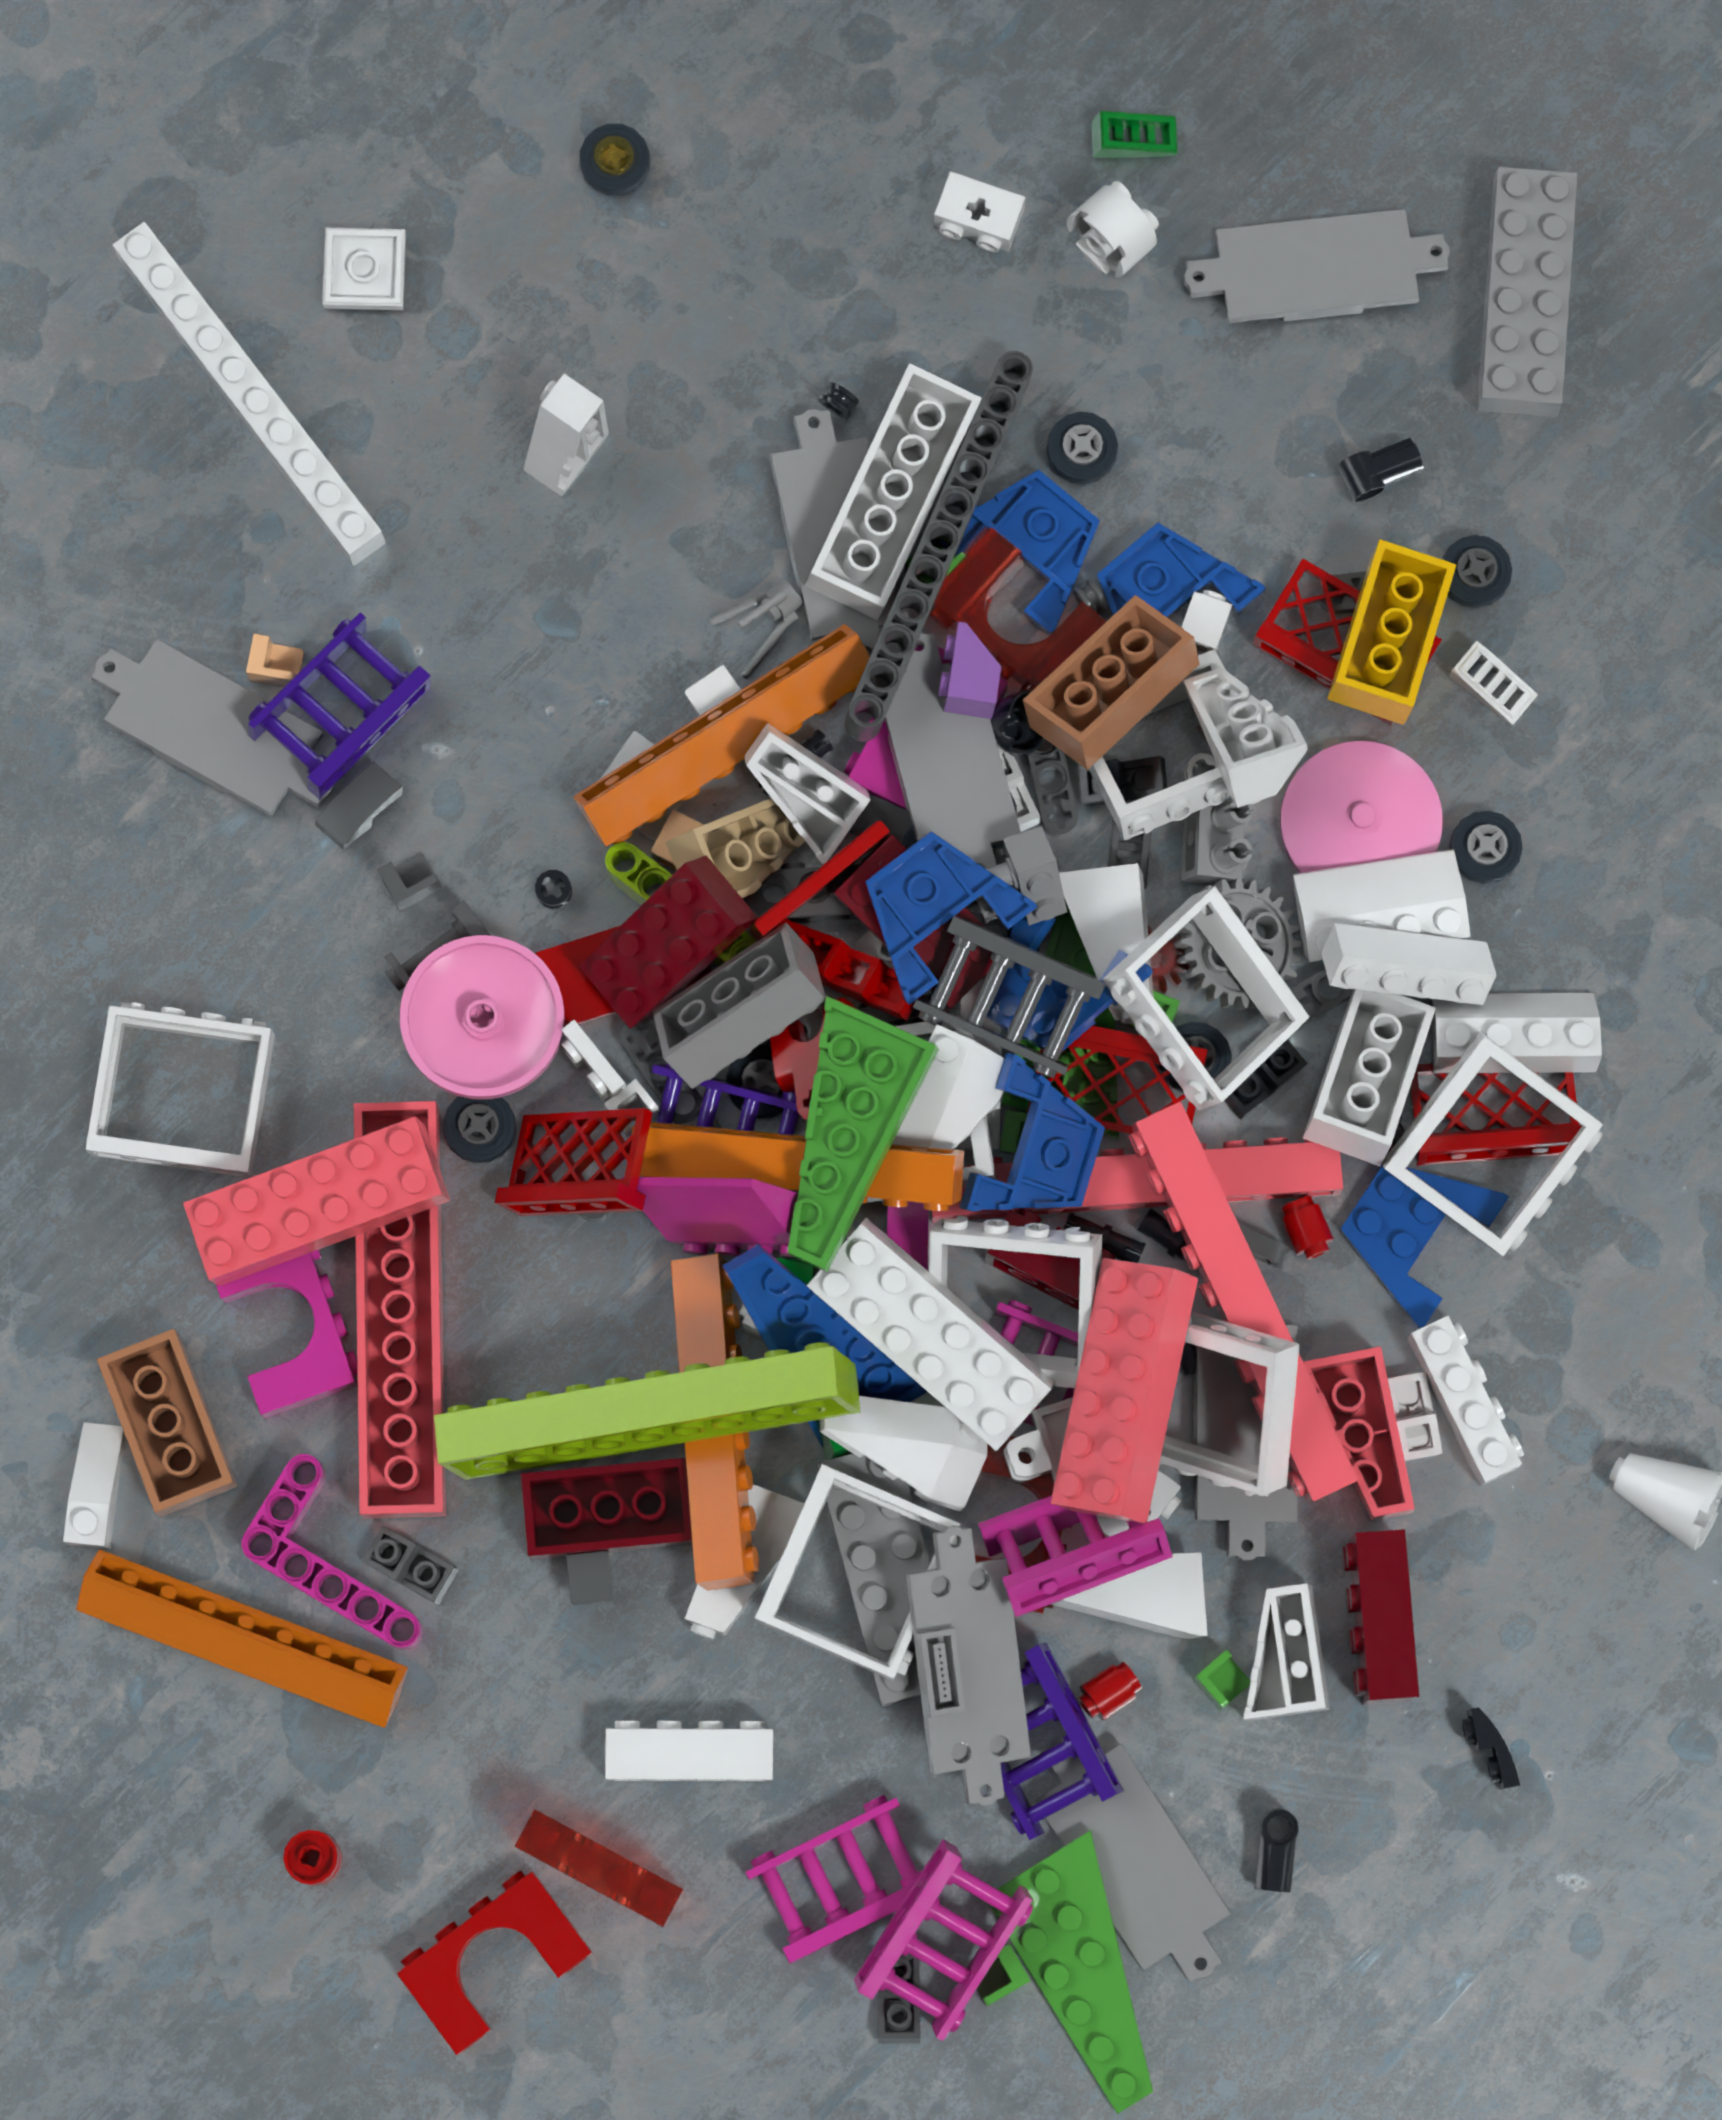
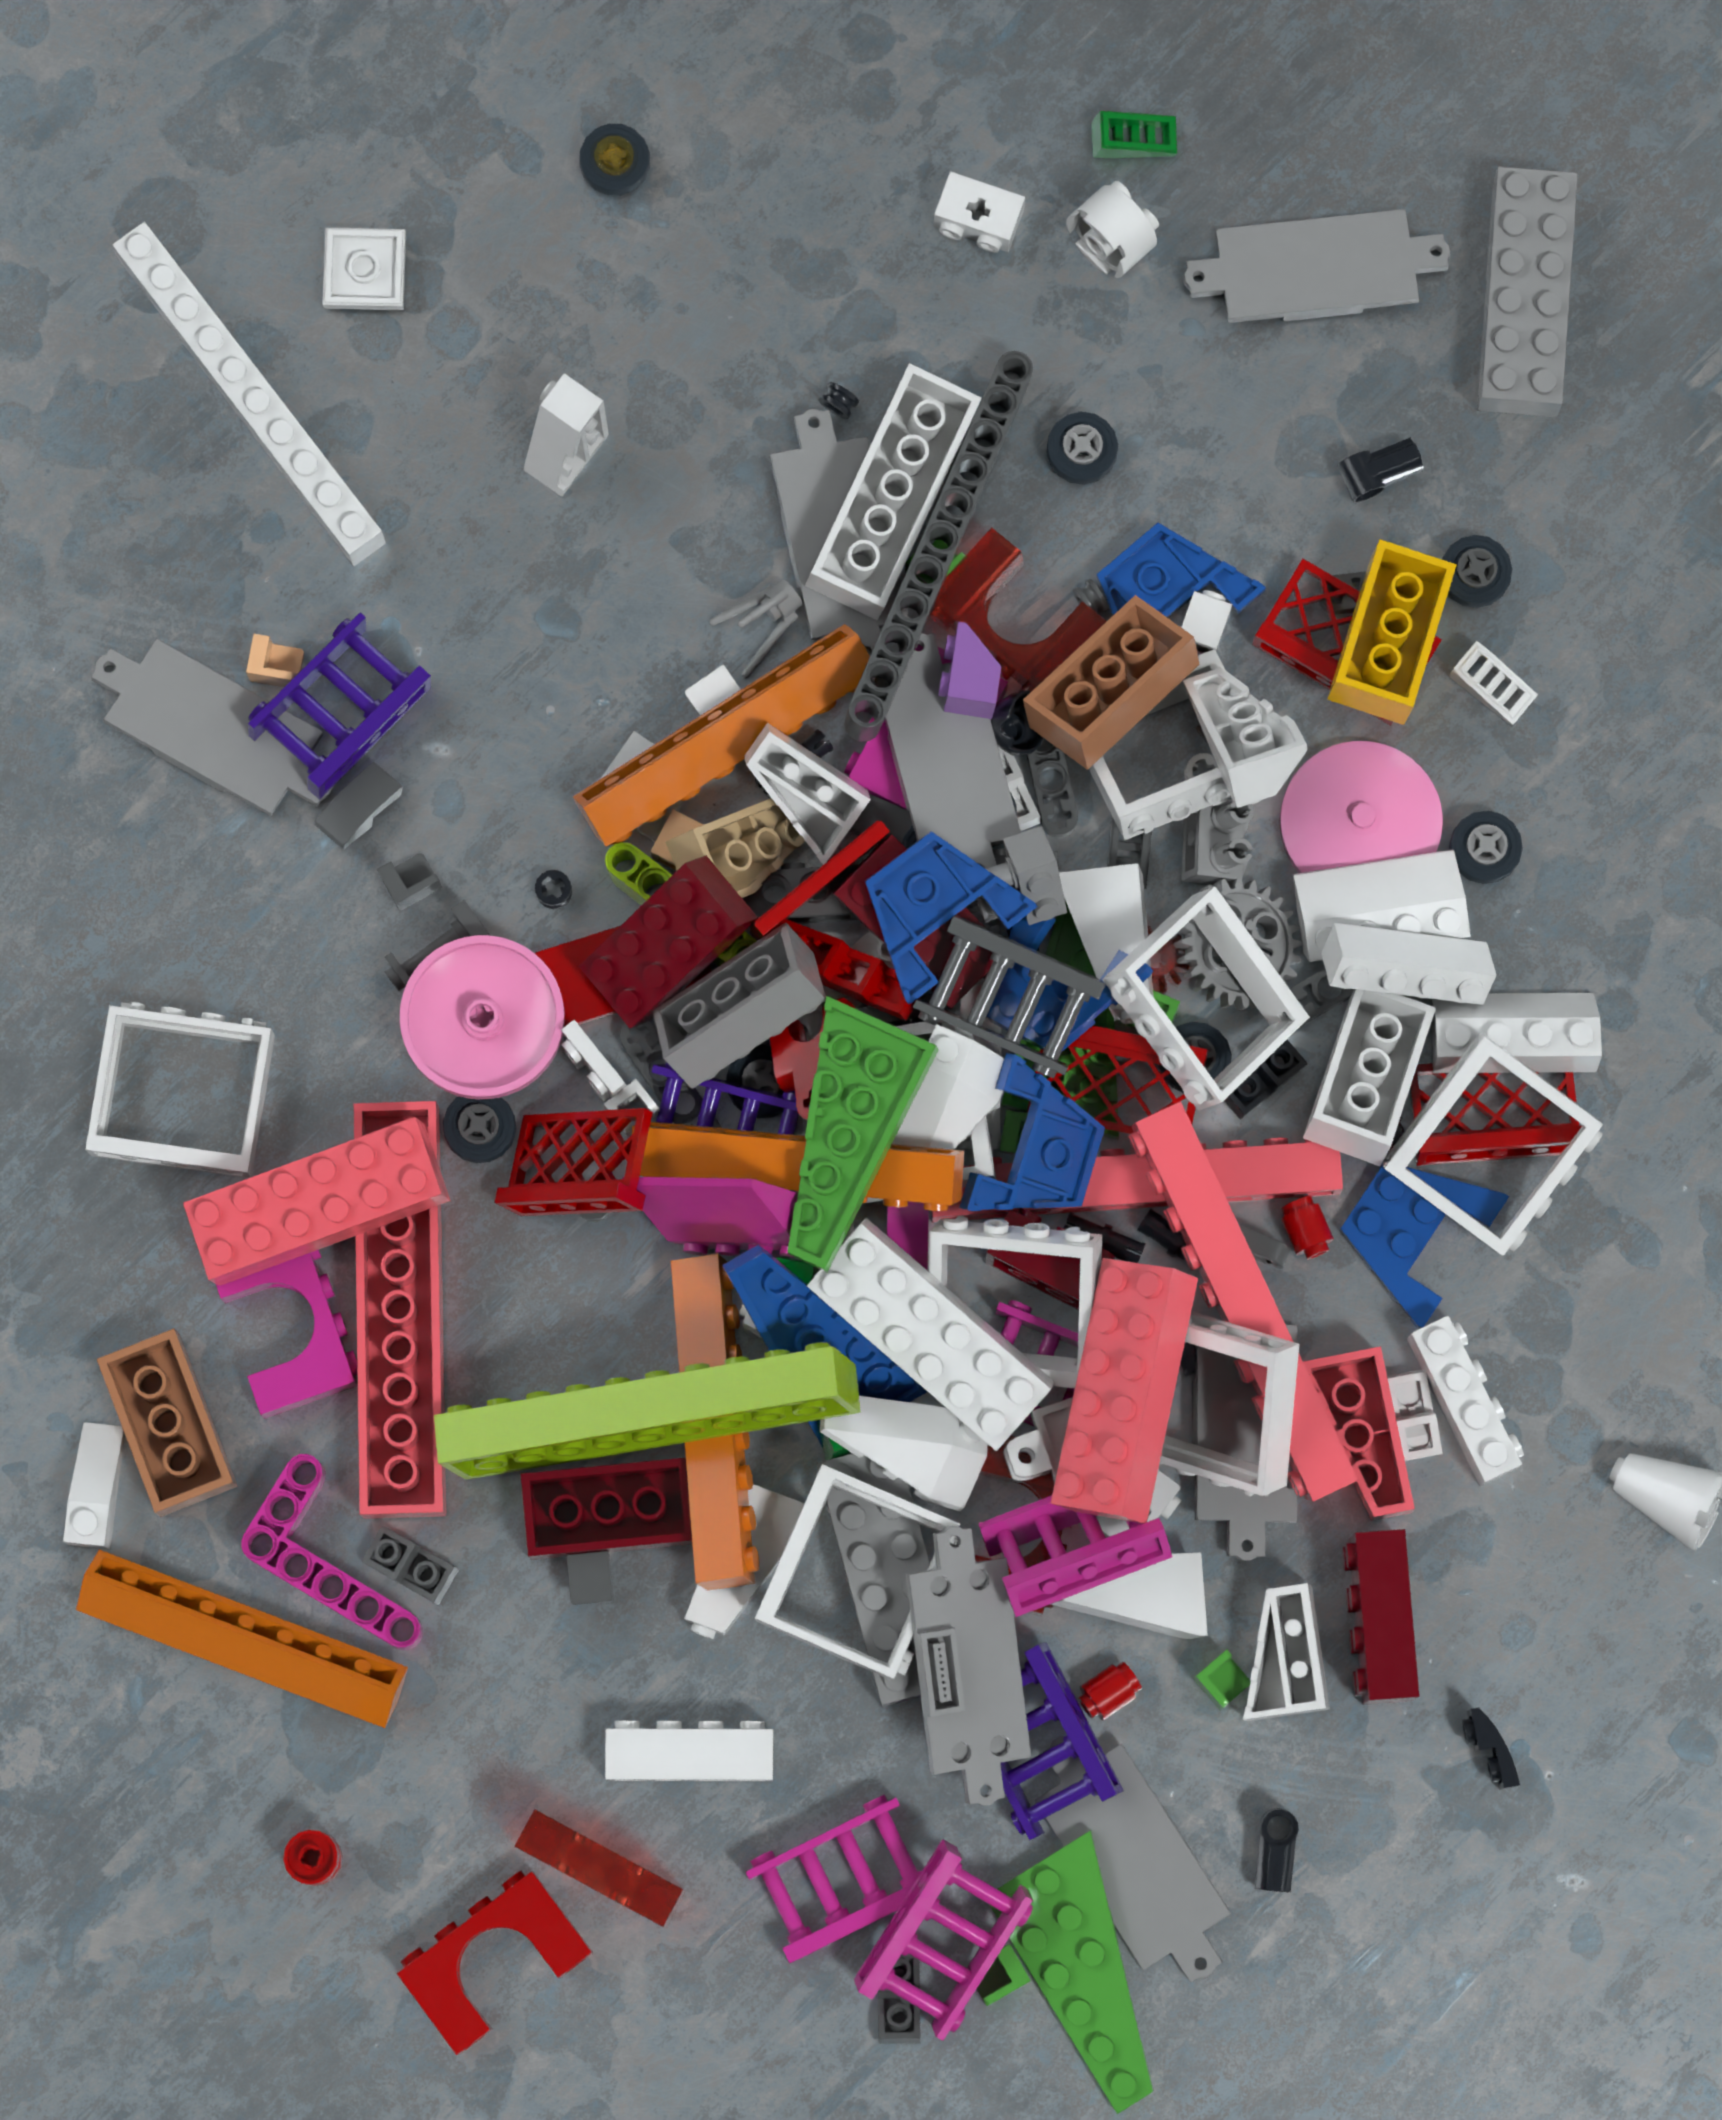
(1048, 530): blue wing -> none
(1133, 777): black slope -> none

